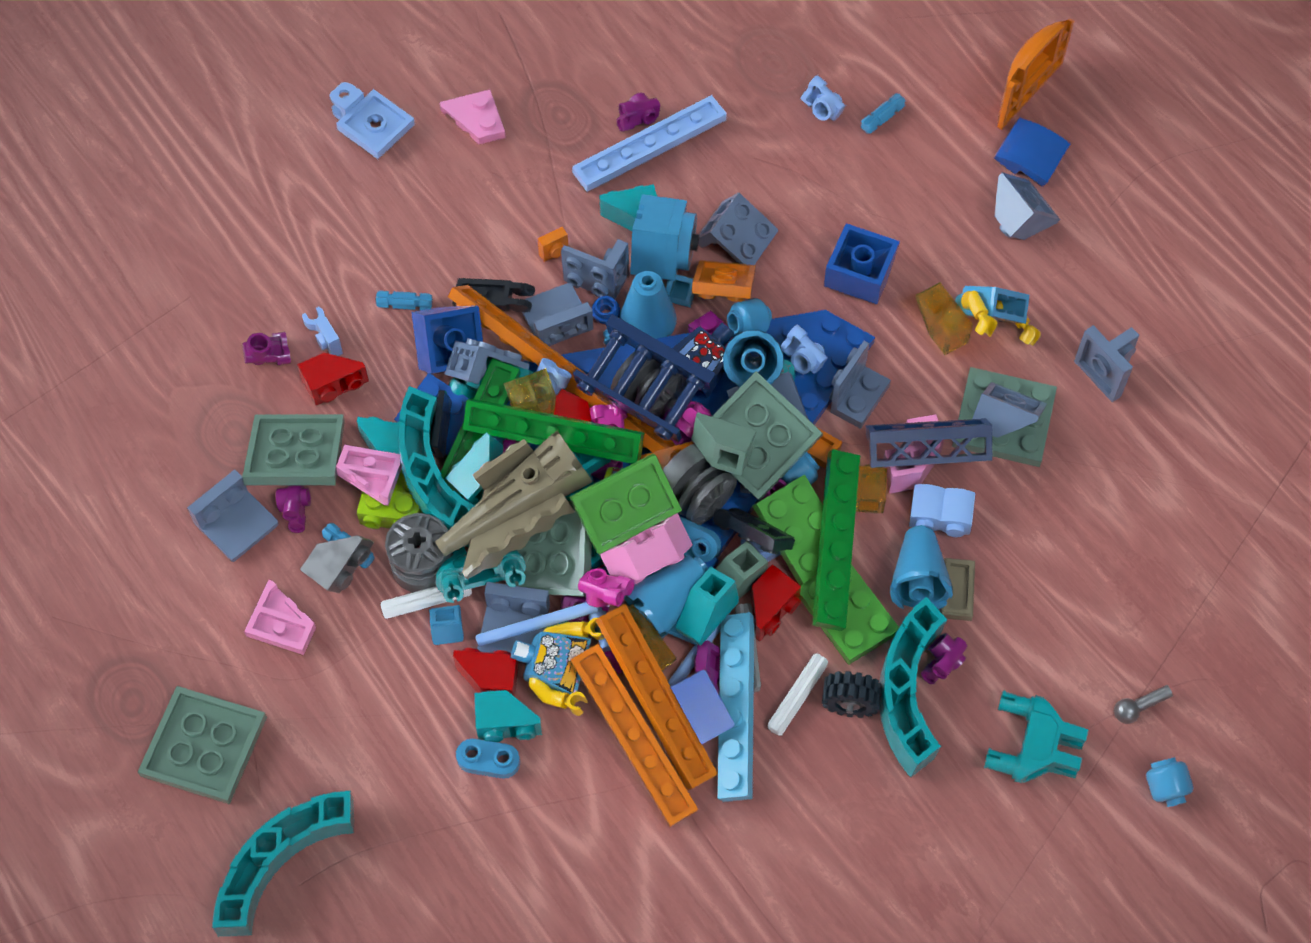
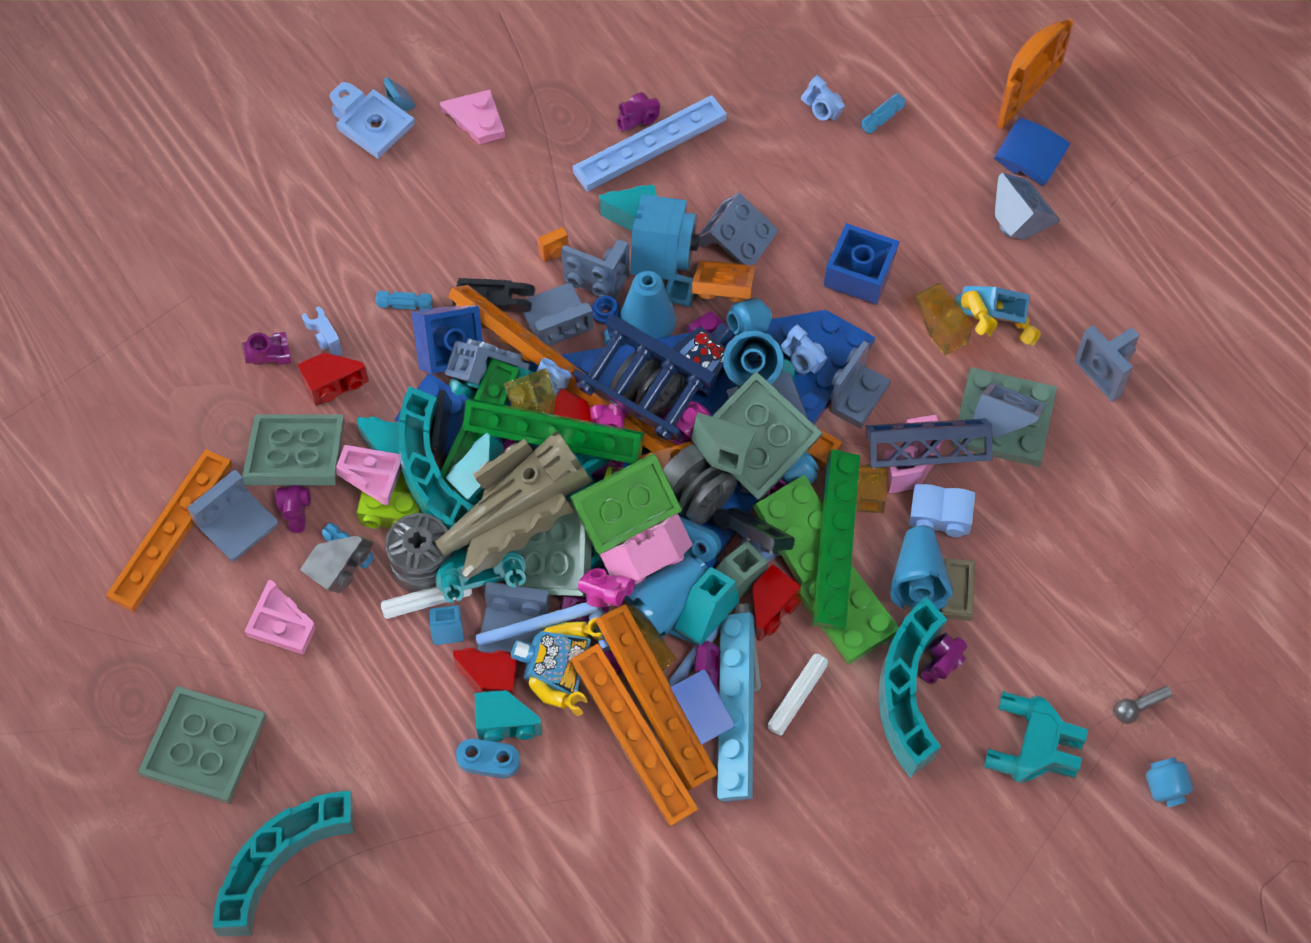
(166, 533): none -> orange plate
(398, 95): none -> dark azure slope
(851, 694): black wheel -> none

